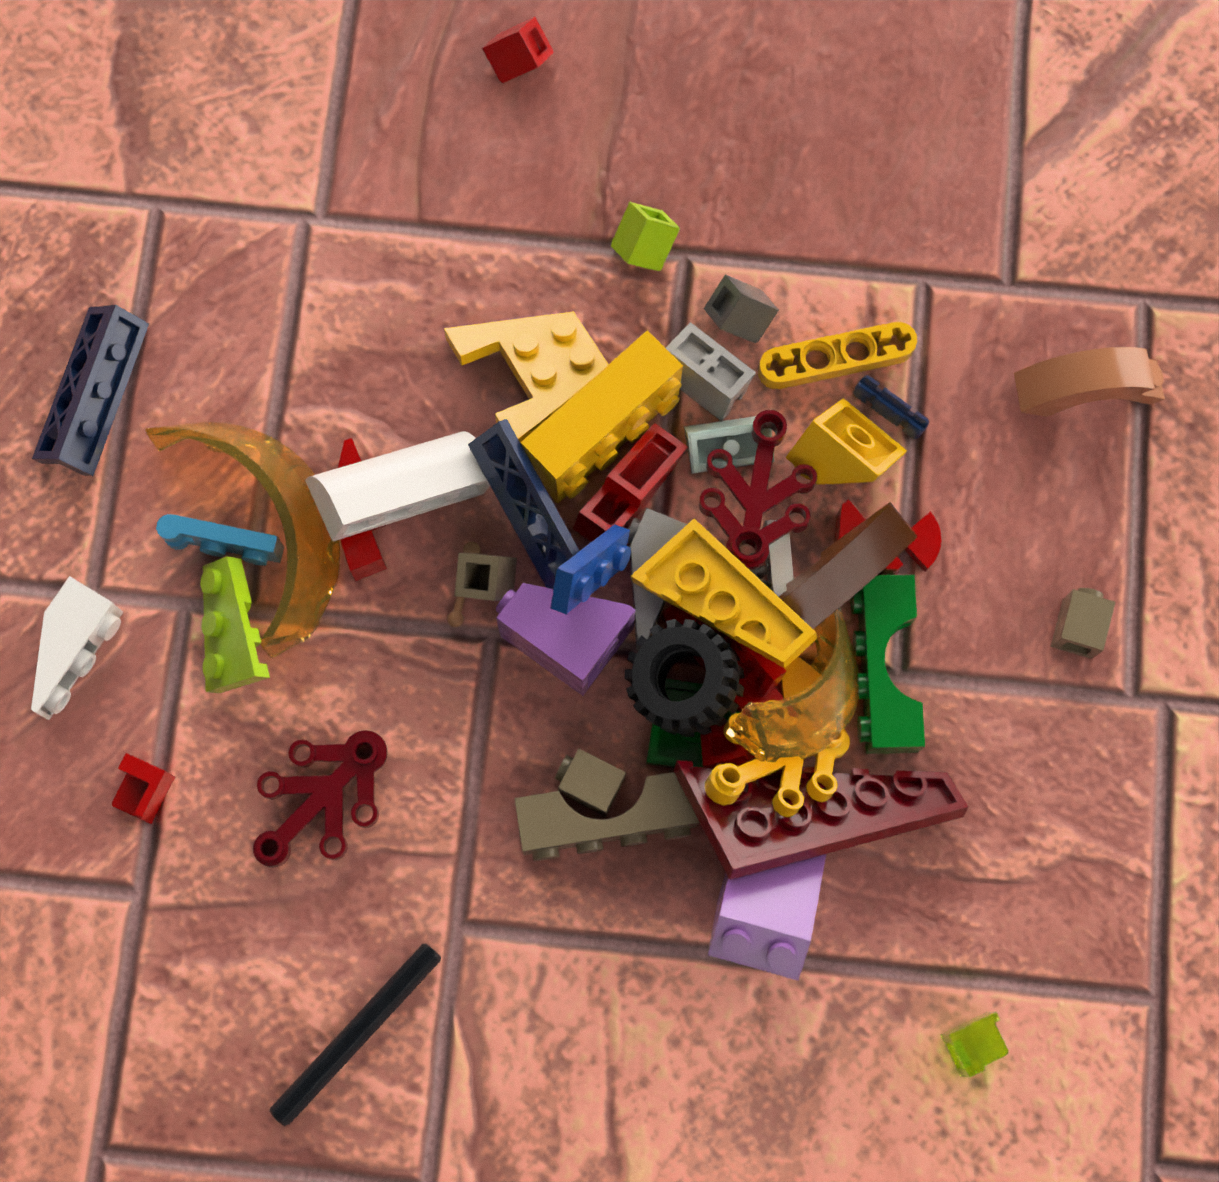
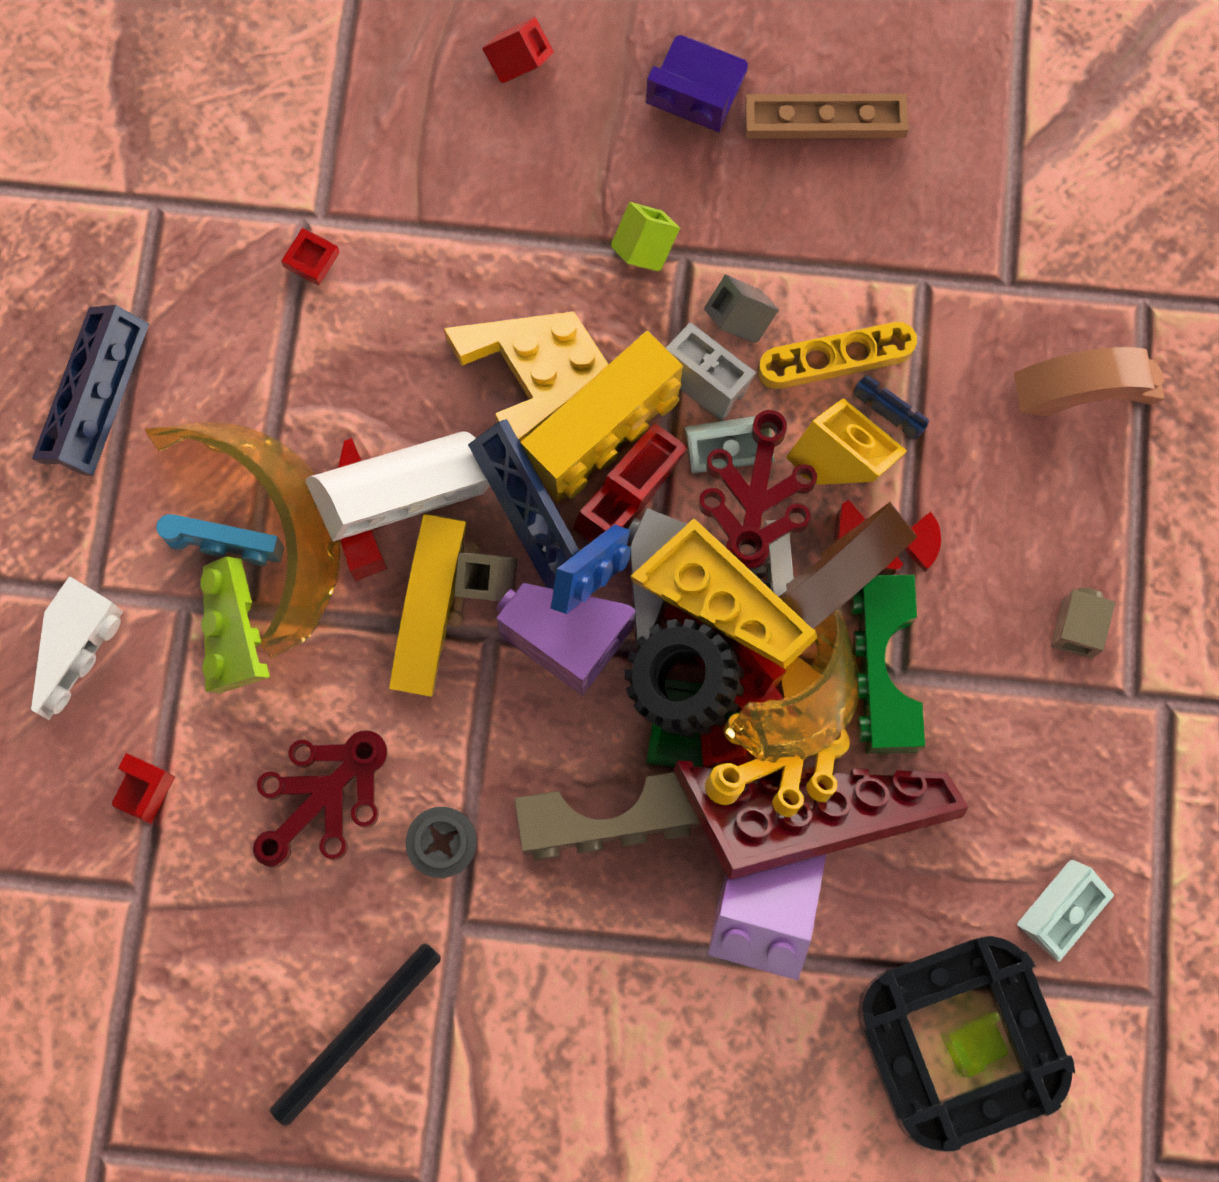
(310, 256): none -> red plate
(420, 838): none -> dark grey gear
(427, 605): none -> yellow slope
(589, 781): dark tan brick -> none
(696, 82): none -> dark purple bracket
(826, 116): none -> medium nougat plate
(1025, 1017): none -> black plate
(1065, 909): none -> light aqua slope

